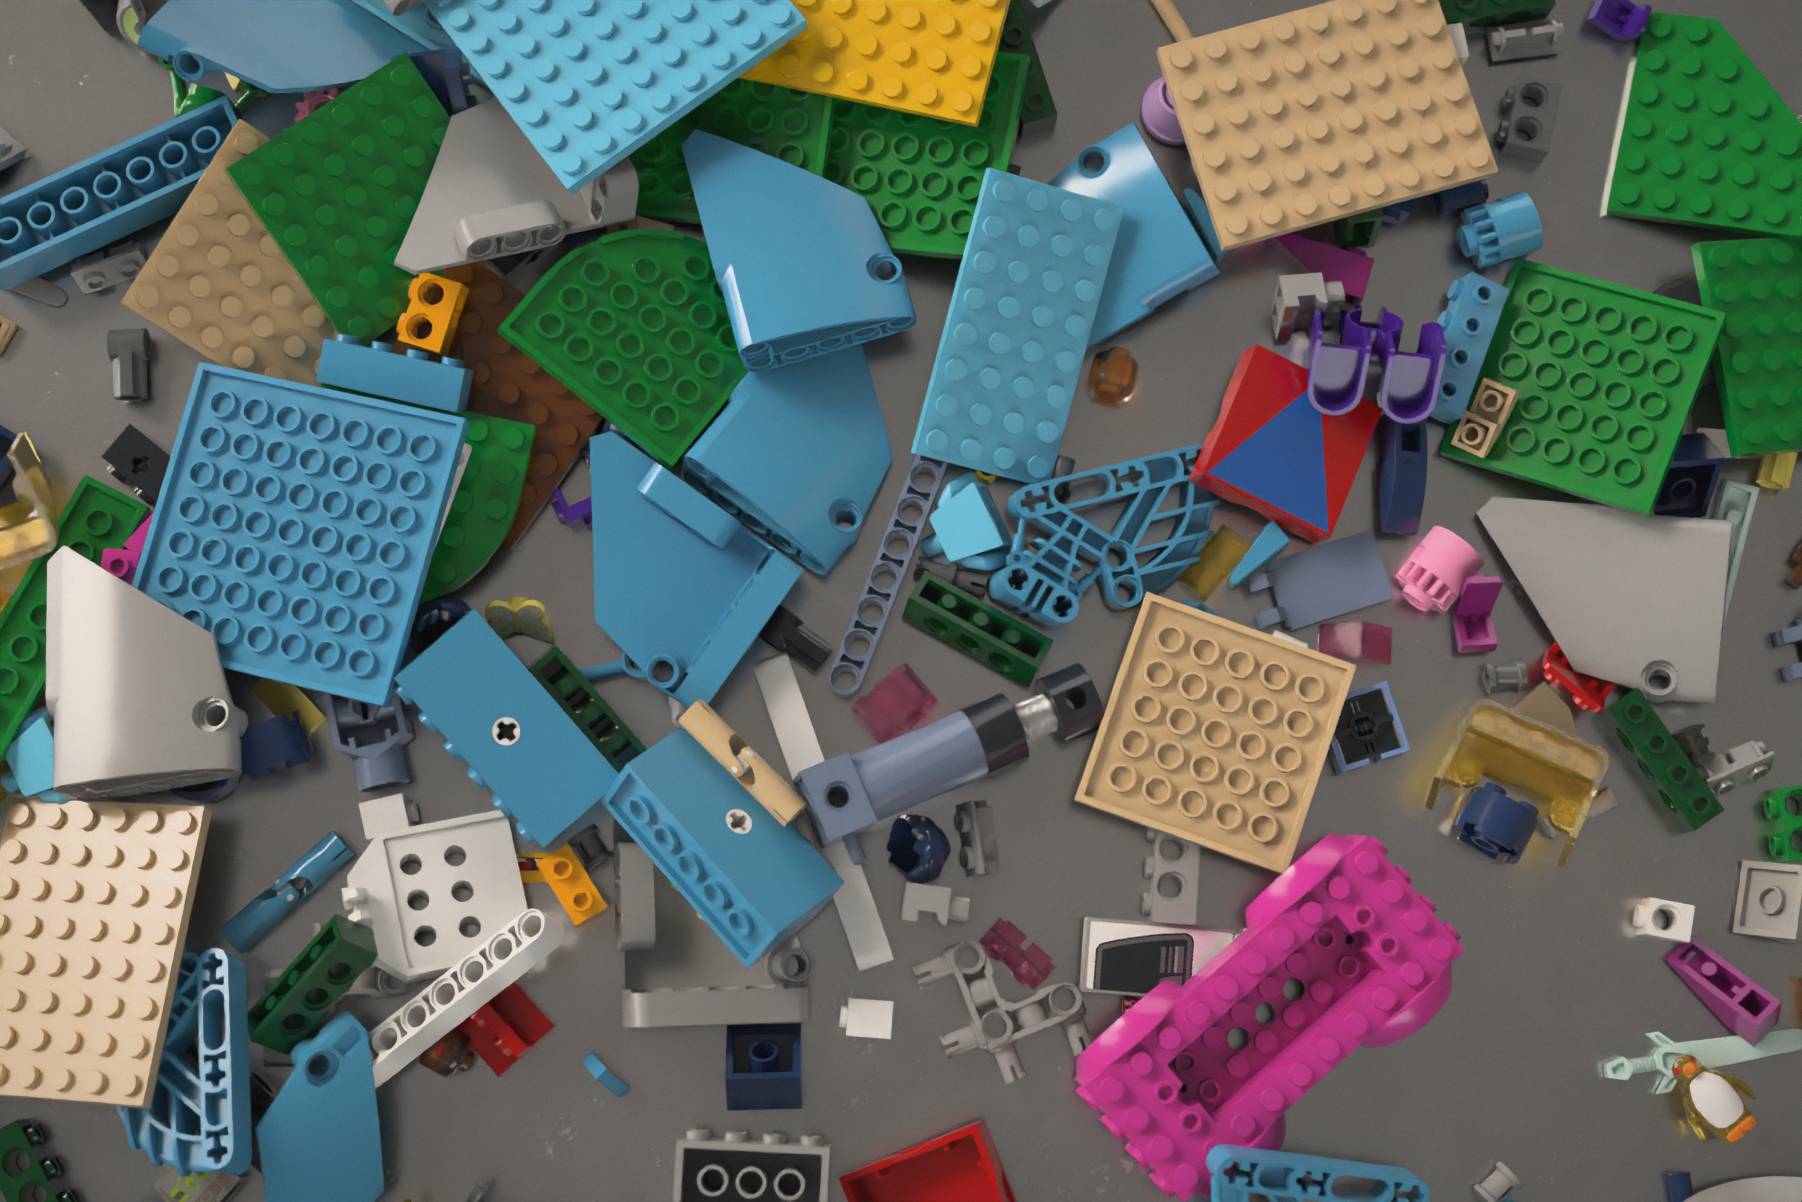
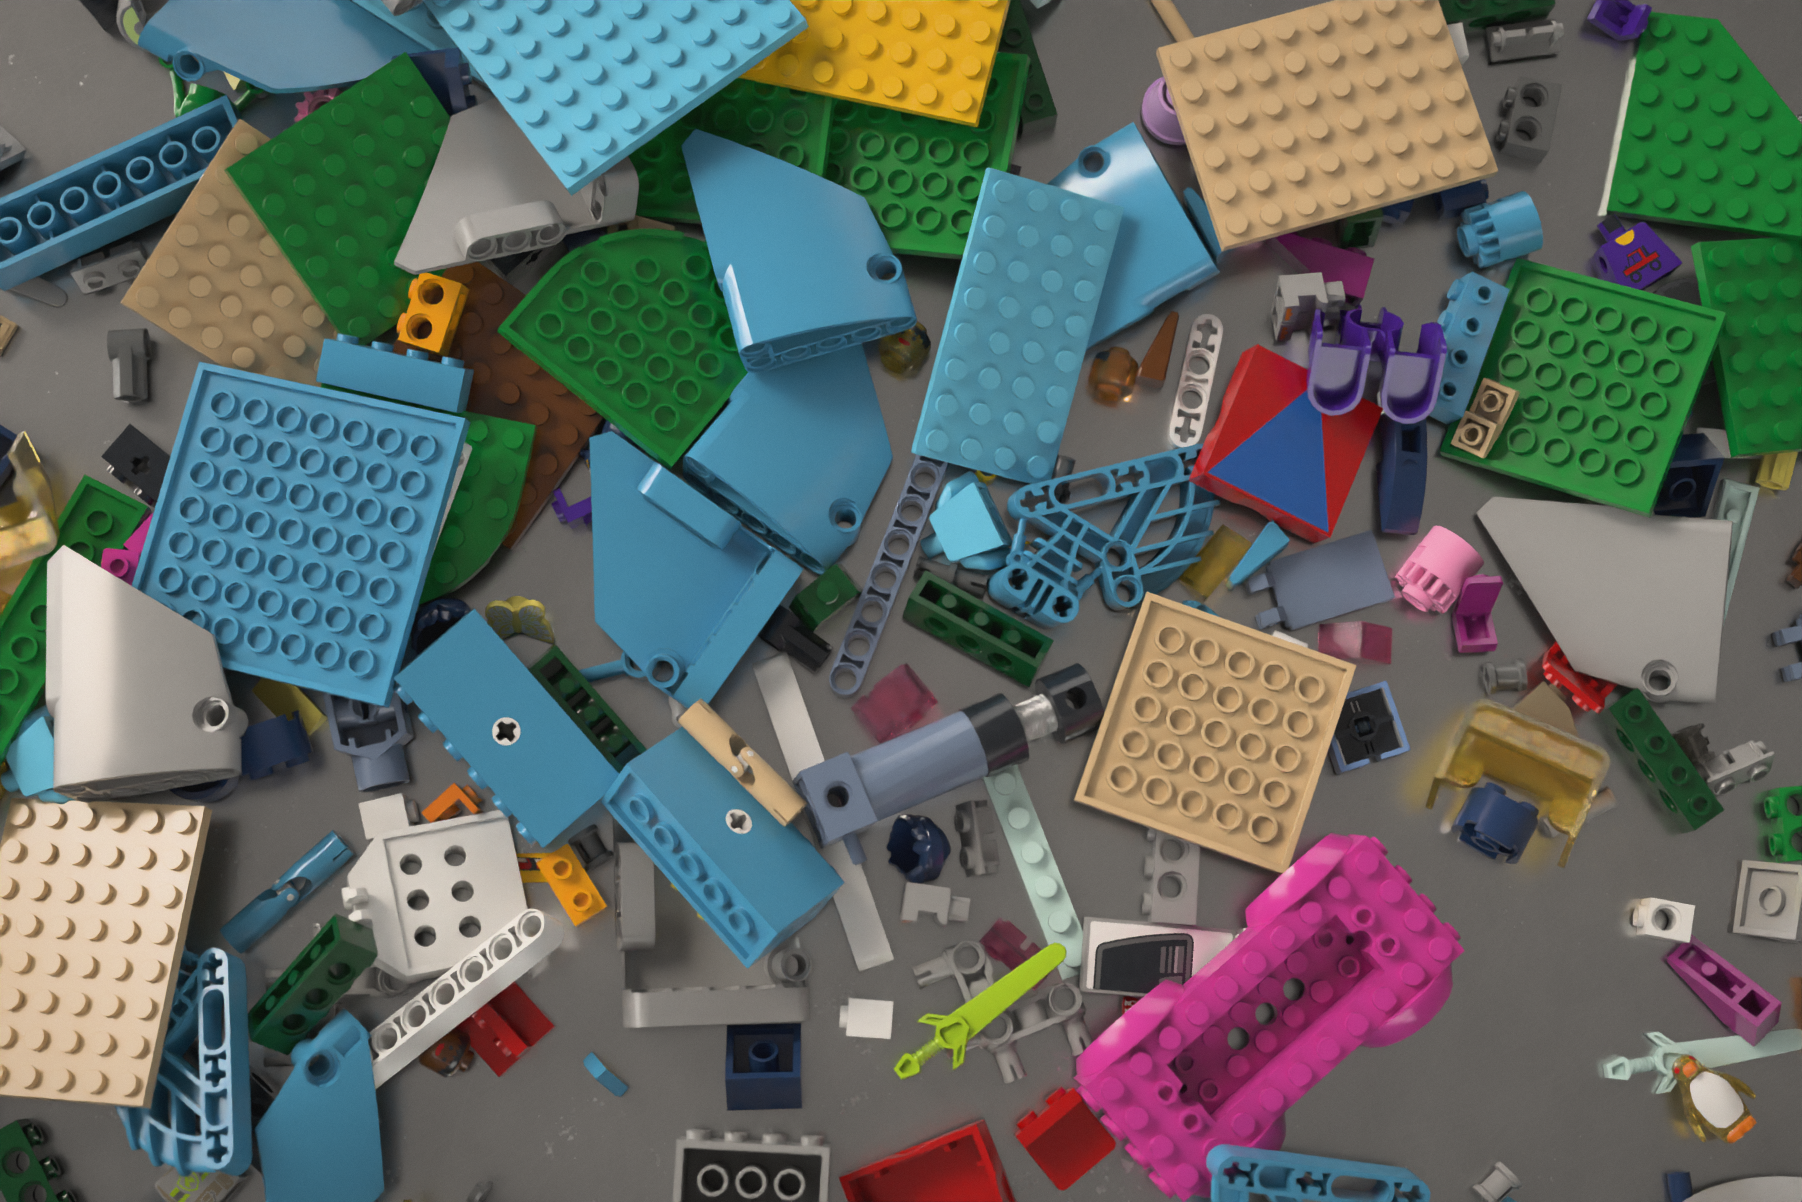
(447, 804): none -> orange bracket
(825, 597): none -> dark green torso
(905, 349): none -> clear yellow head
(968, 1020): none -> lime sword
(1036, 866): none -> light aqua plate
(1064, 1138): none -> red bracket
(1155, 364): none -> reddish brown slope
(1192, 382): none -> white beam
(1633, 256): none -> dark purple torso

